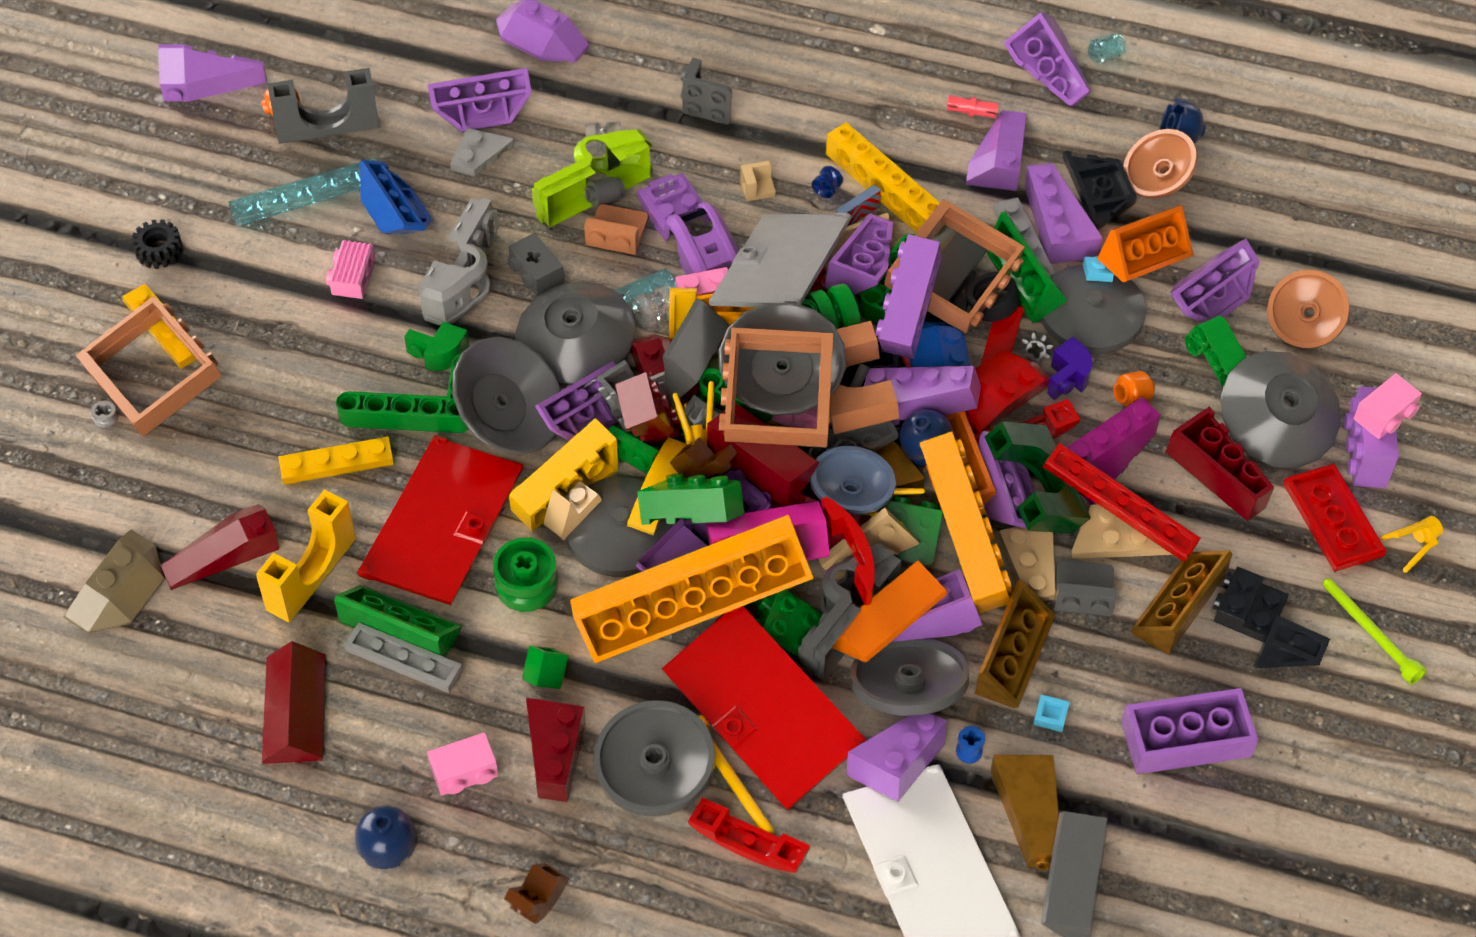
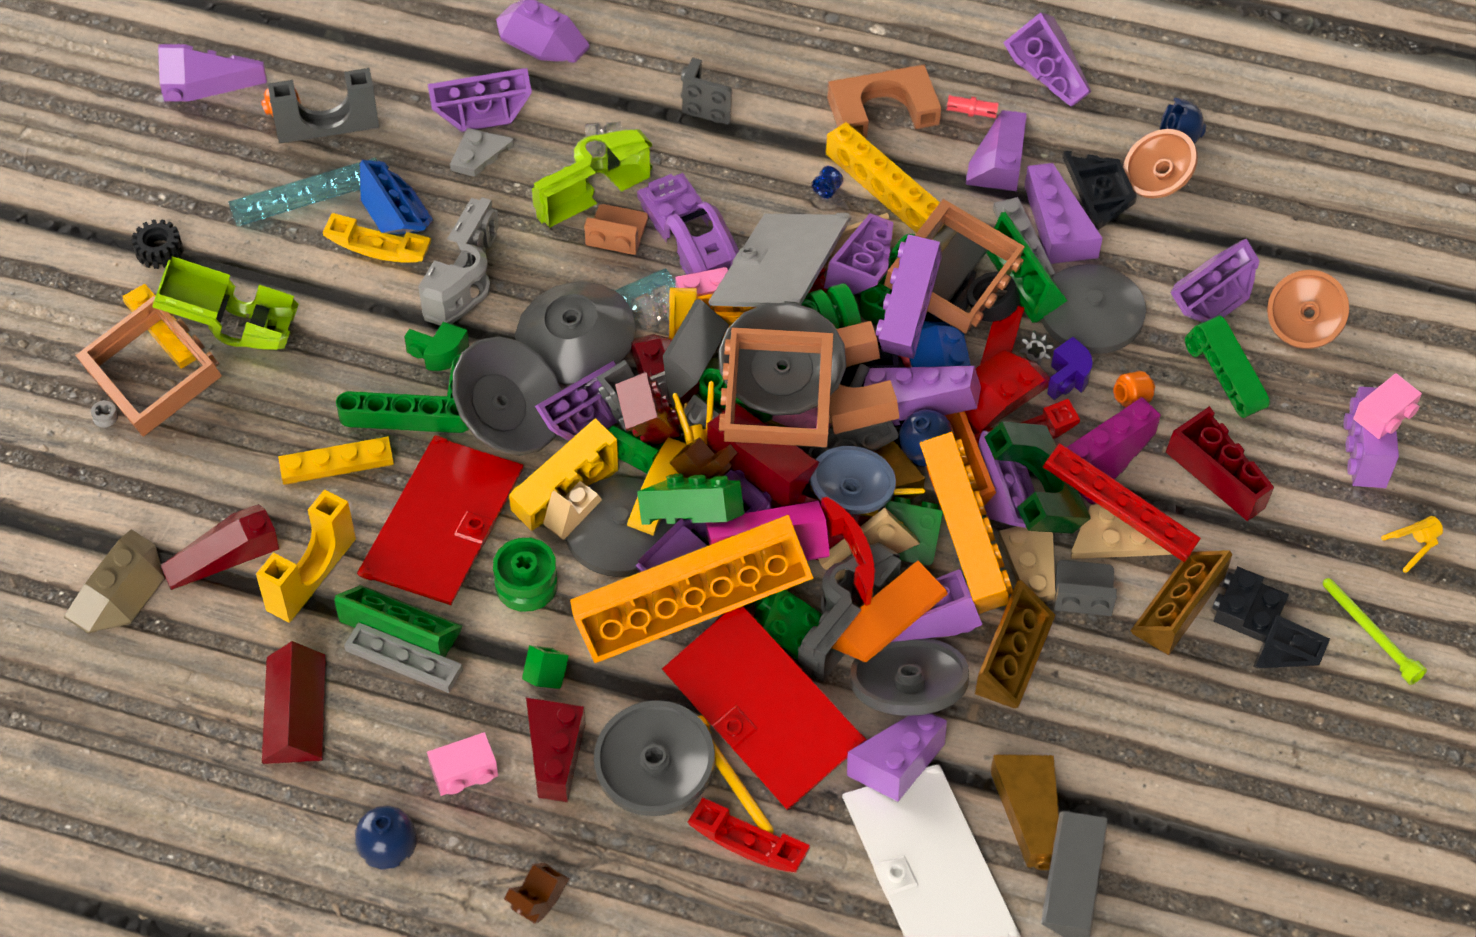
(206, 294): none -> lime piece
(351, 269): bright pink brick -> none
(373, 243): none -> yellow slope
(535, 264): dark grey brick -> none
(604, 191): dark grey brick -> none
(757, 180): tan panel -> none
(862, 204): sand blue tile -> none
(906, 85): none -> nougat arch
(968, 753): blue bush -> none
(1051, 713): medium azure plate -> none
(1096, 271): medium azure plate -> none
(1106, 47): clear light blue brick -> none
(1147, 244): orange slope -> none
(1189, 731): medium lavender brick -> none
(1263, 421): dark grey dish -> none
(1334, 517): red tile -> none

